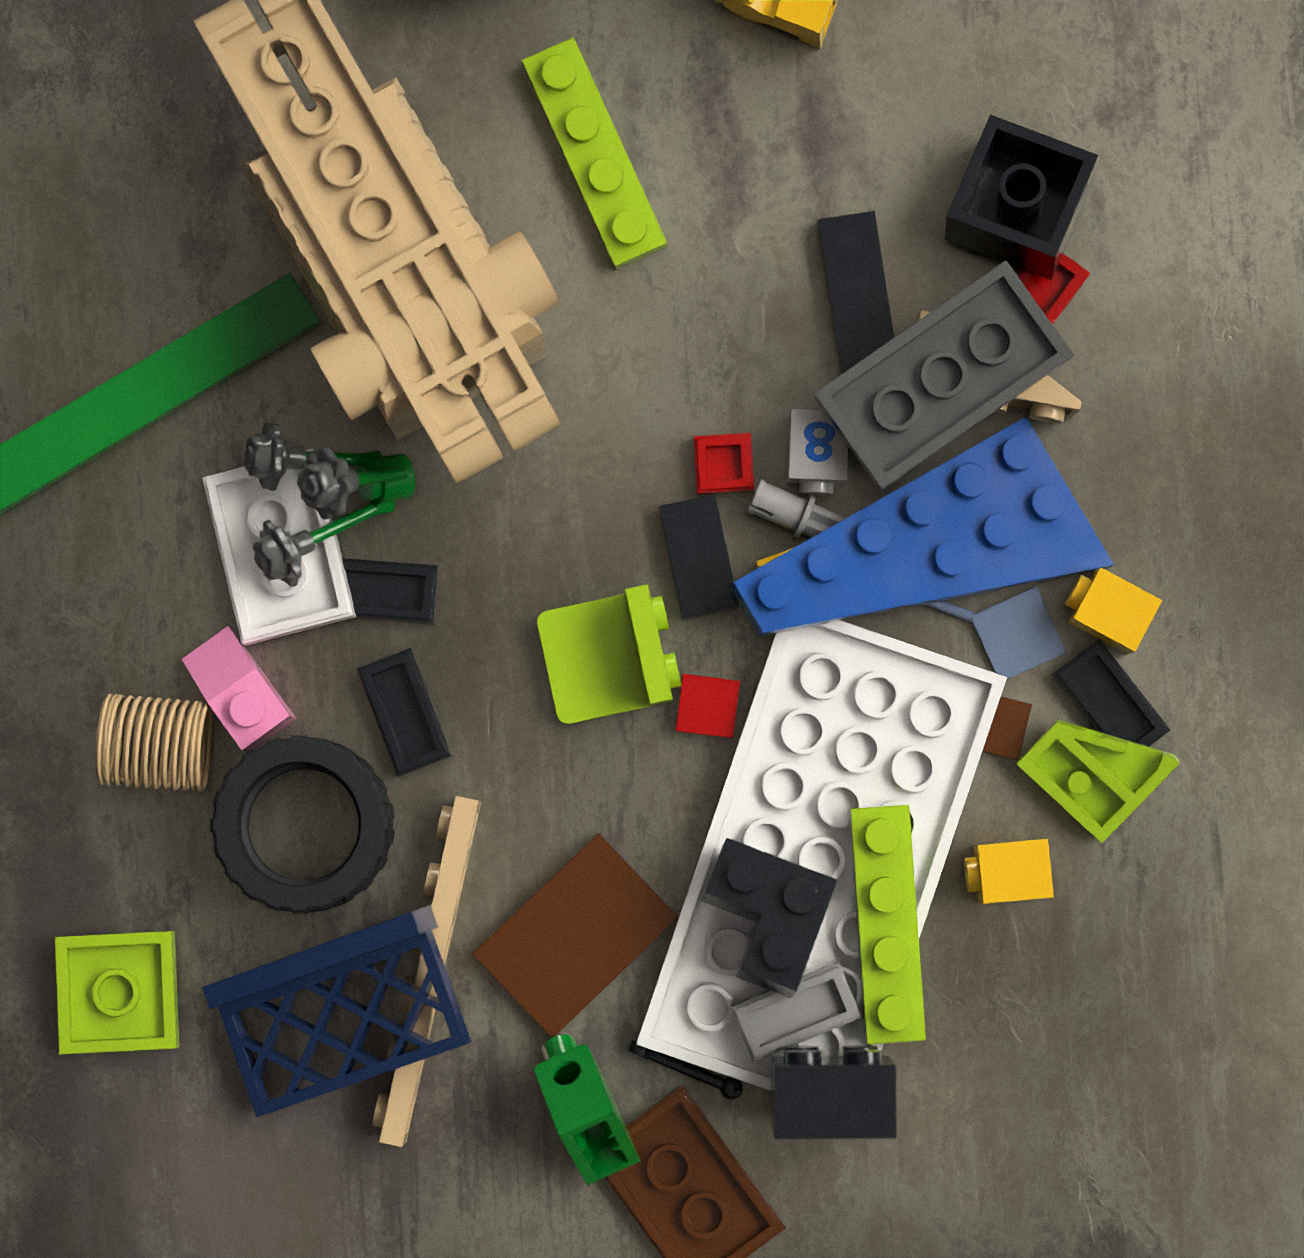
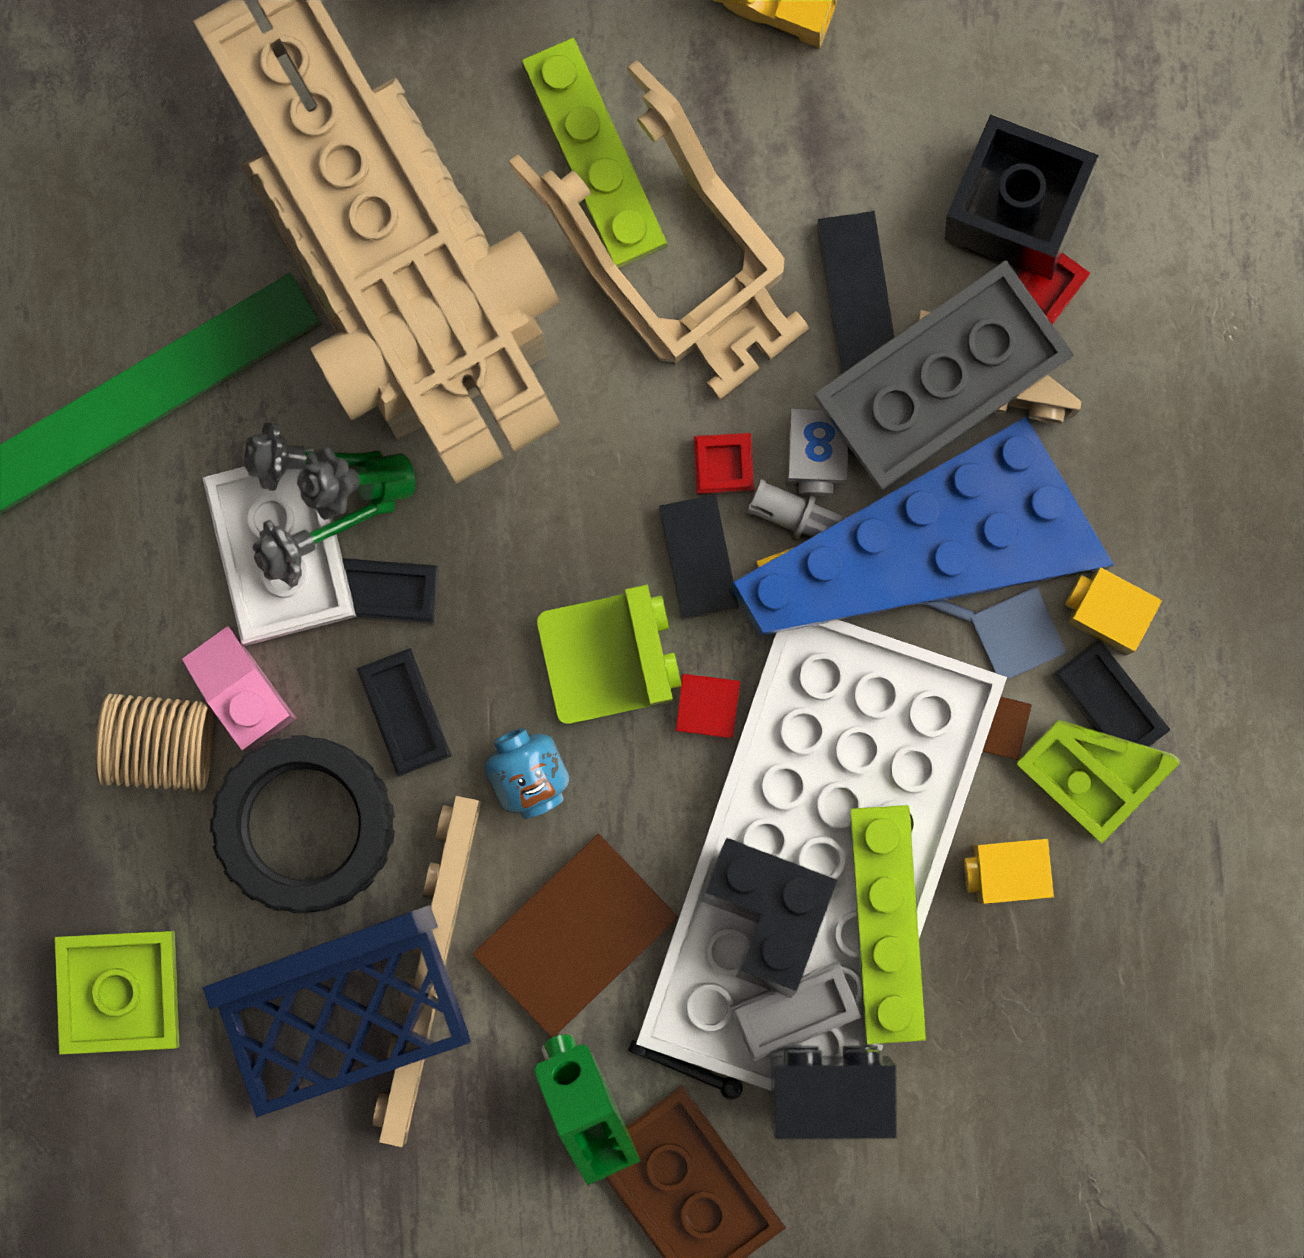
(526, 773): none -> dark azure head
(732, 316): none -> tan piece

